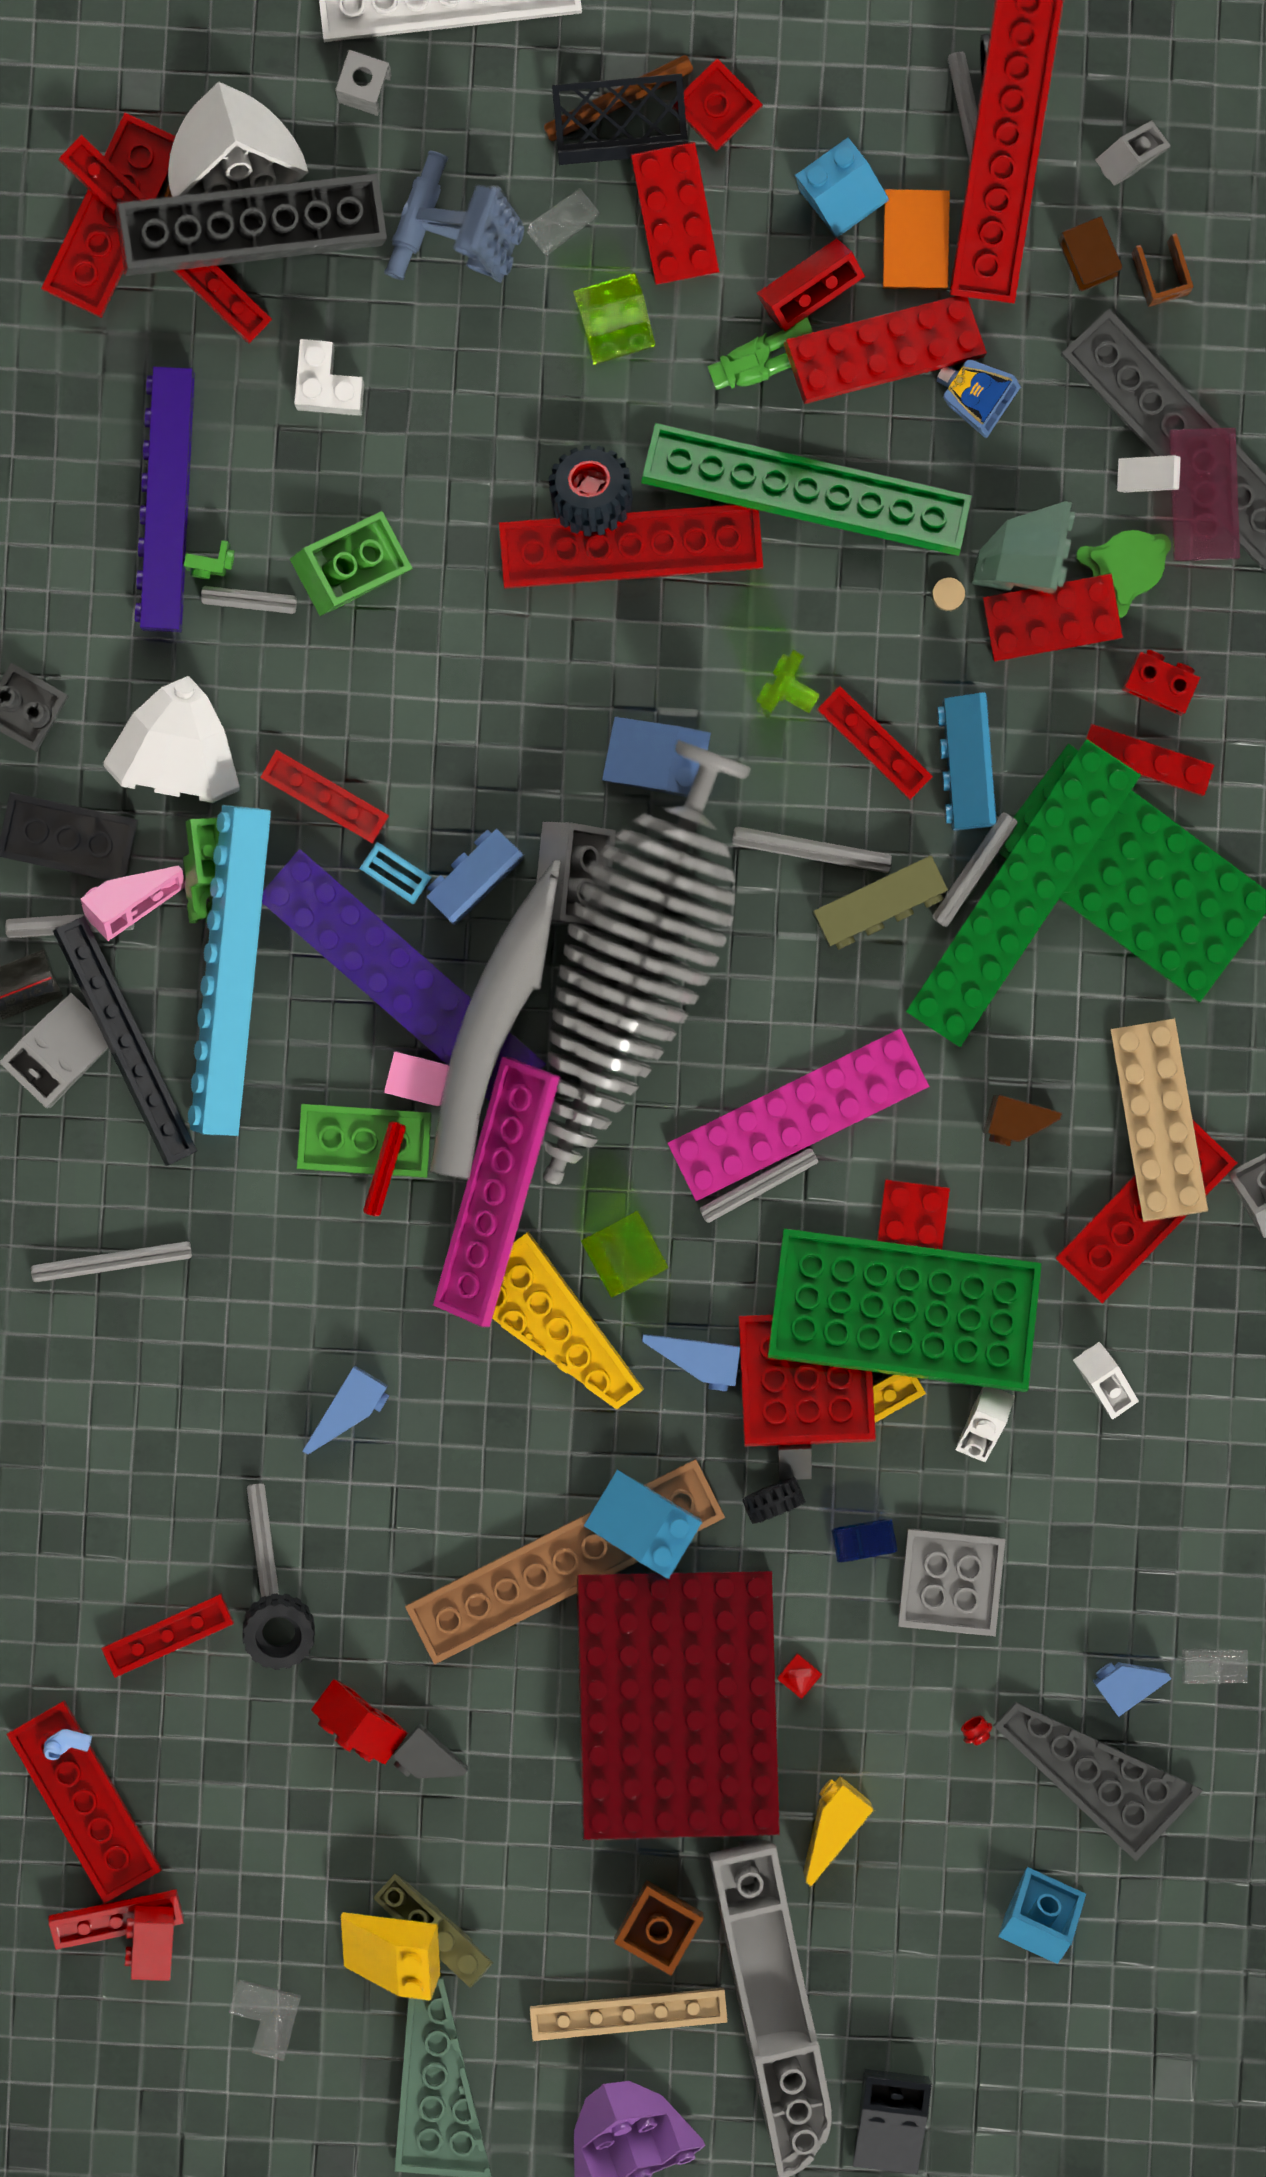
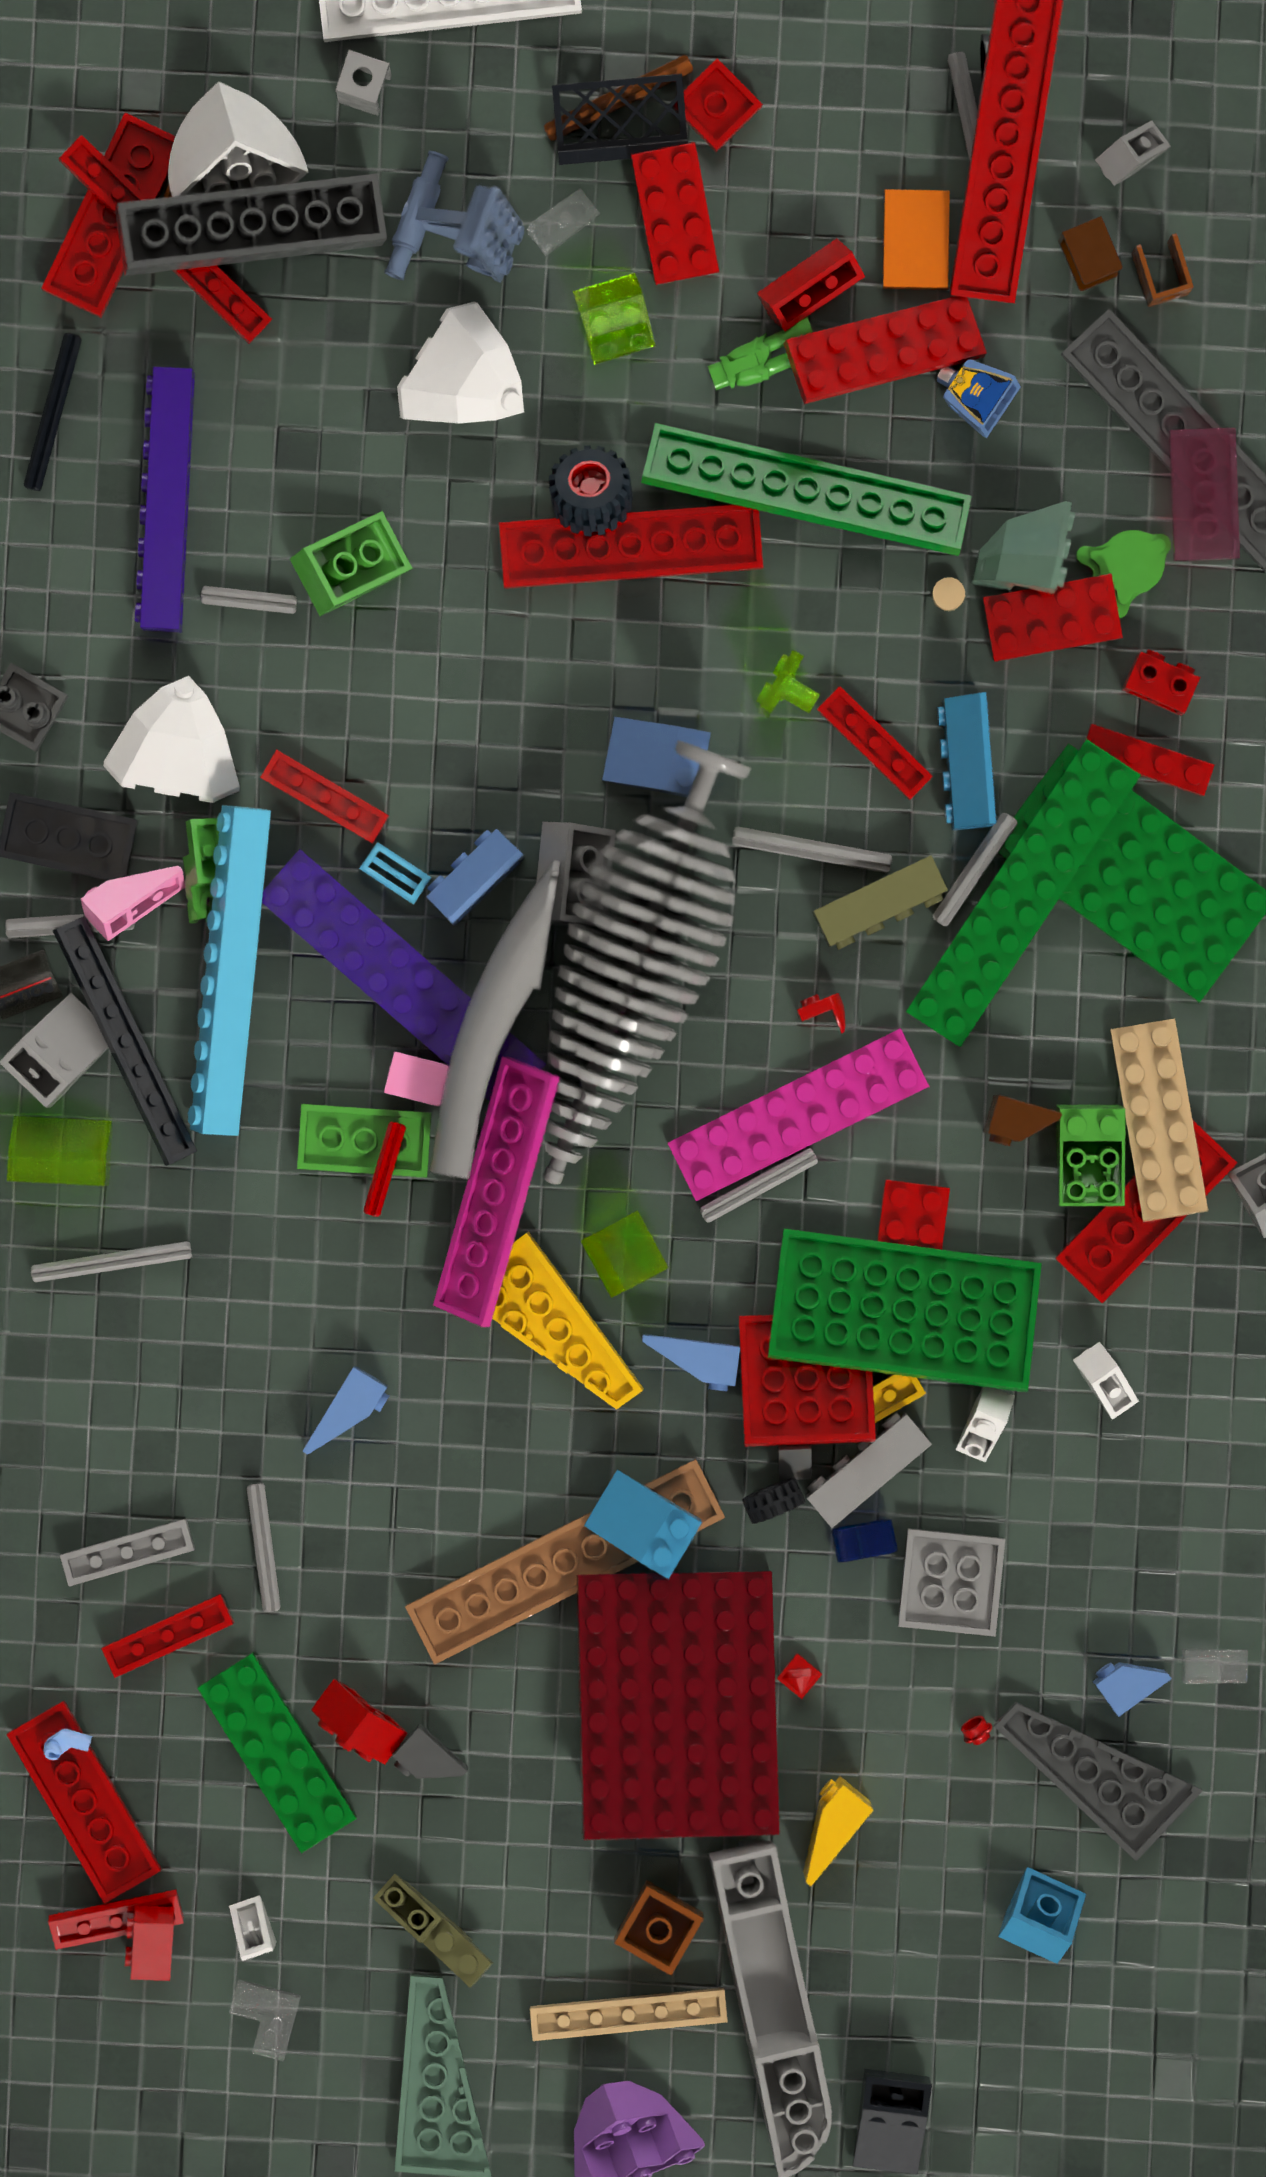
(52, 412): none -> black axle
(60, 1151): none -> clear neon green slope
(127, 1552): none -> light grey plate
(203, 566): bright green bracket -> none
(252, 1928): none -> white slope
(277, 1752): none -> green plate
(284, 1655): black tyre -> none
(317, 386): white brick -> none
(392, 1953): yellow slope -> none
(462, 373): none -> white brick
(814, 1006): none -> red plate
(841, 187): dark azure slope -> none
(868, 1469): none -> light grey brick
(1091, 1155): none -> bright green slope
(1148, 473): white tile -> none

